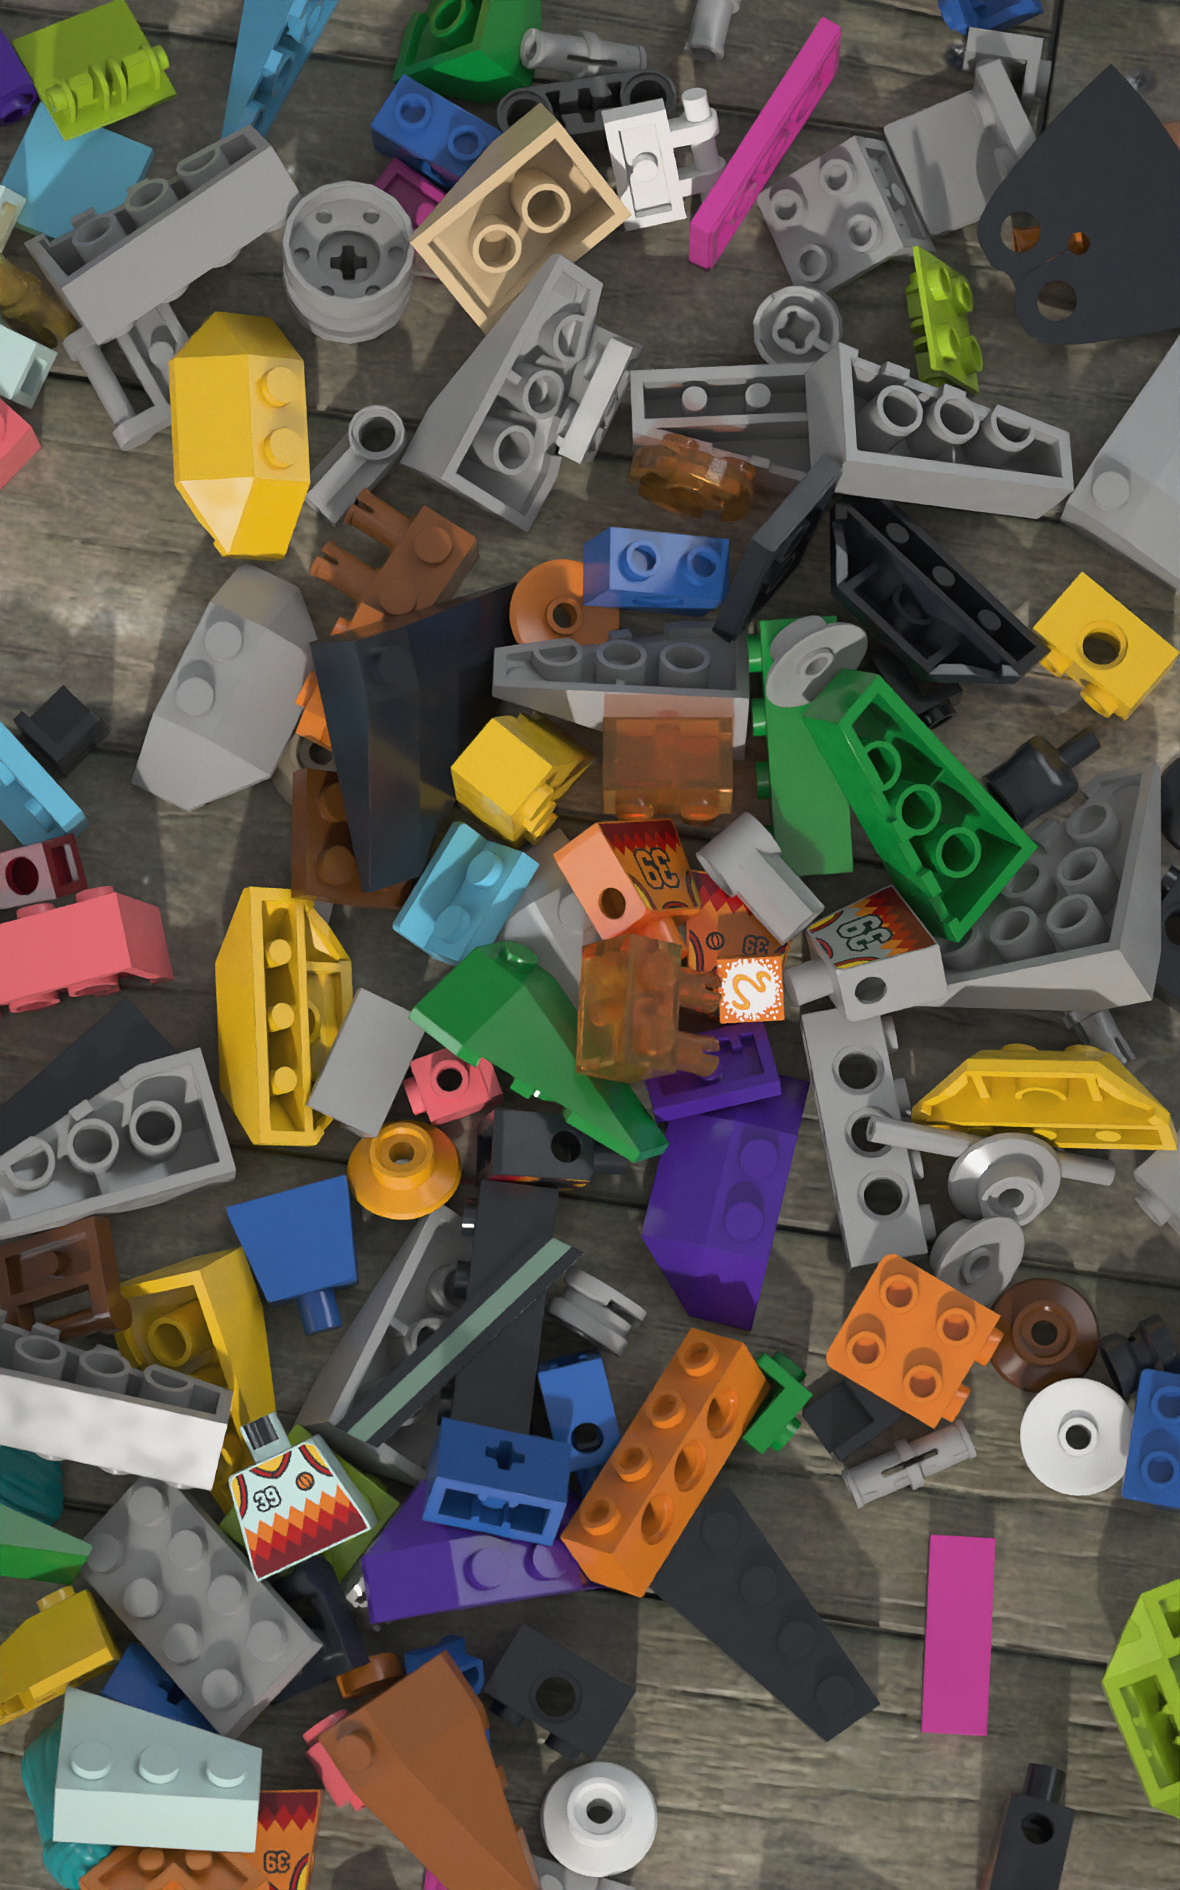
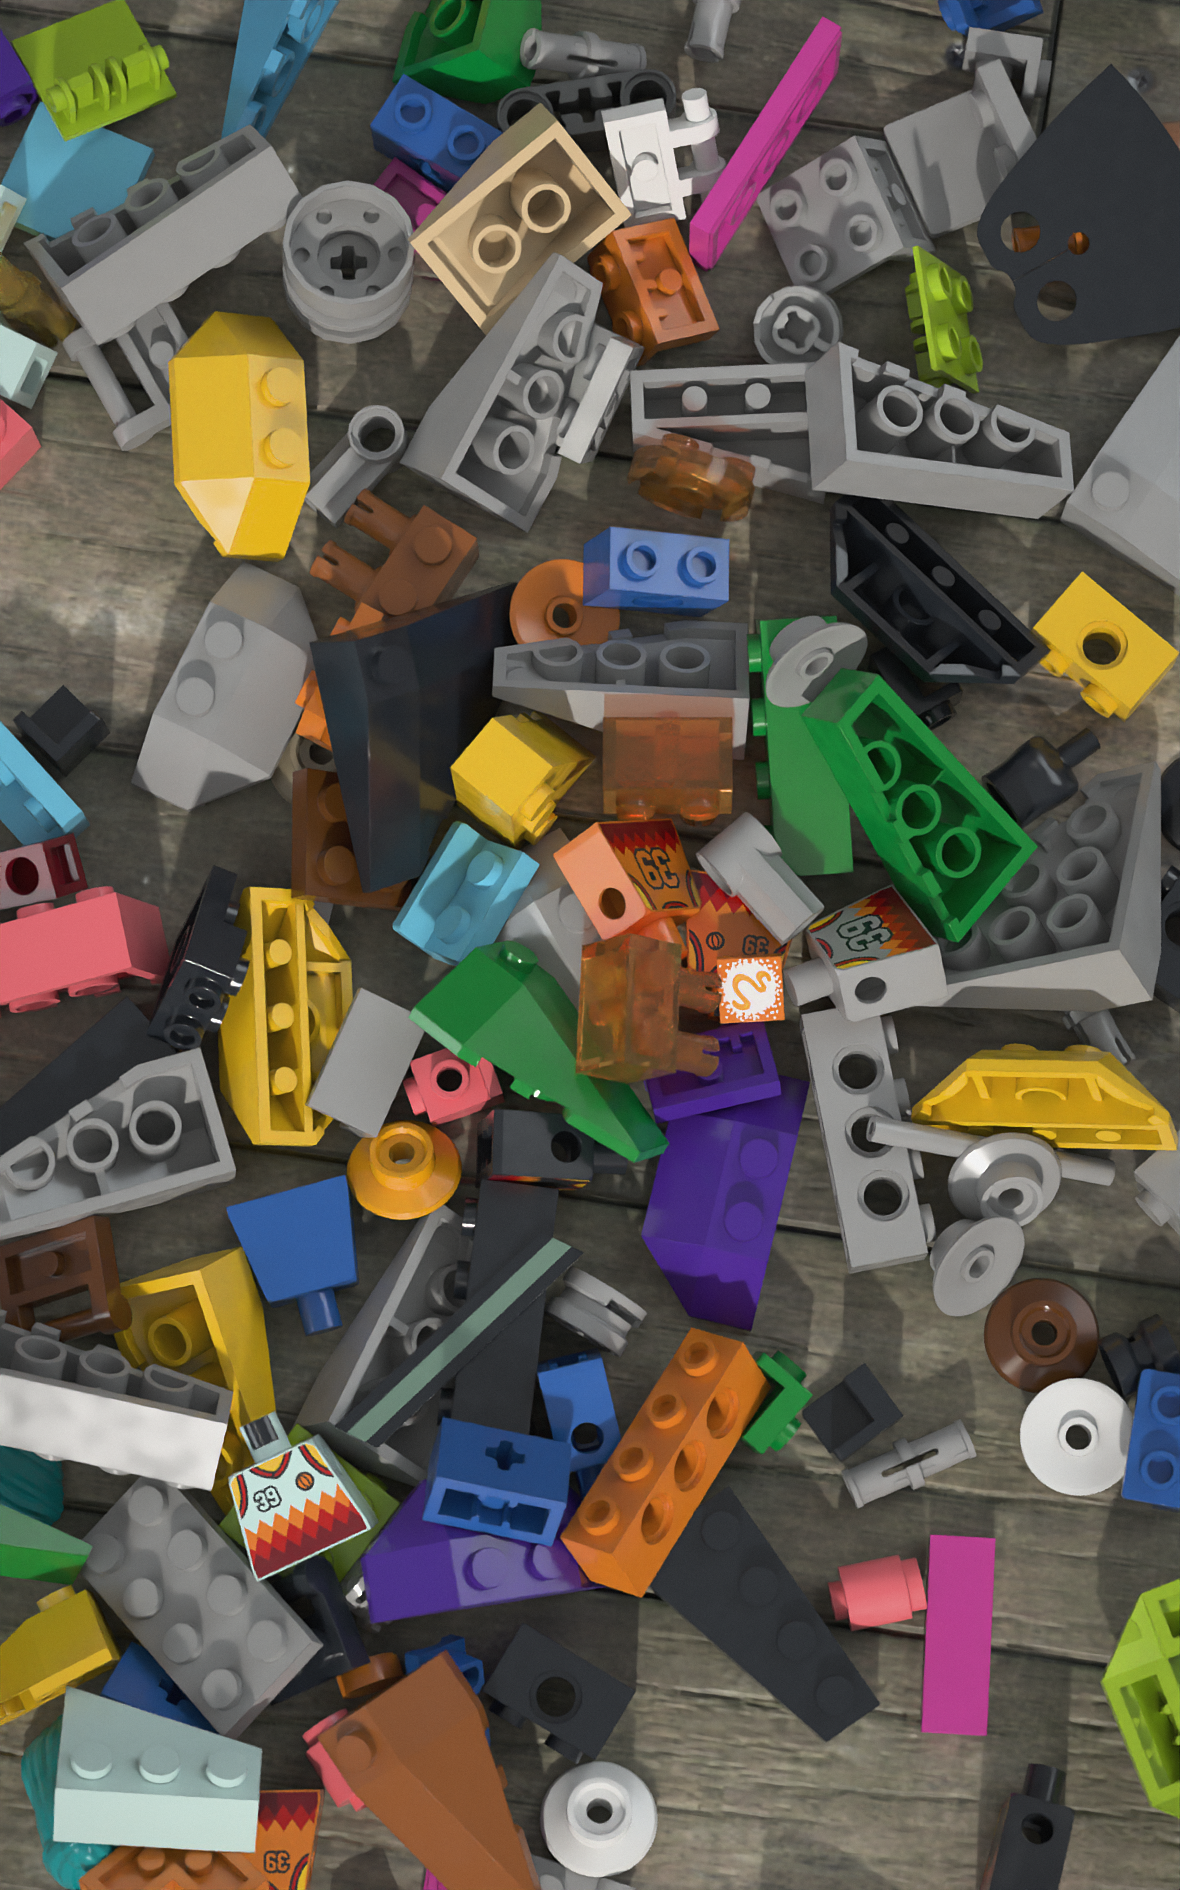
(201, 967): none -> black plate
(652, 287): none -> orange bracket
(777, 549): black tile -> none
(877, 1592): none -> coral brick
(914, 1341): orange bracket -> none

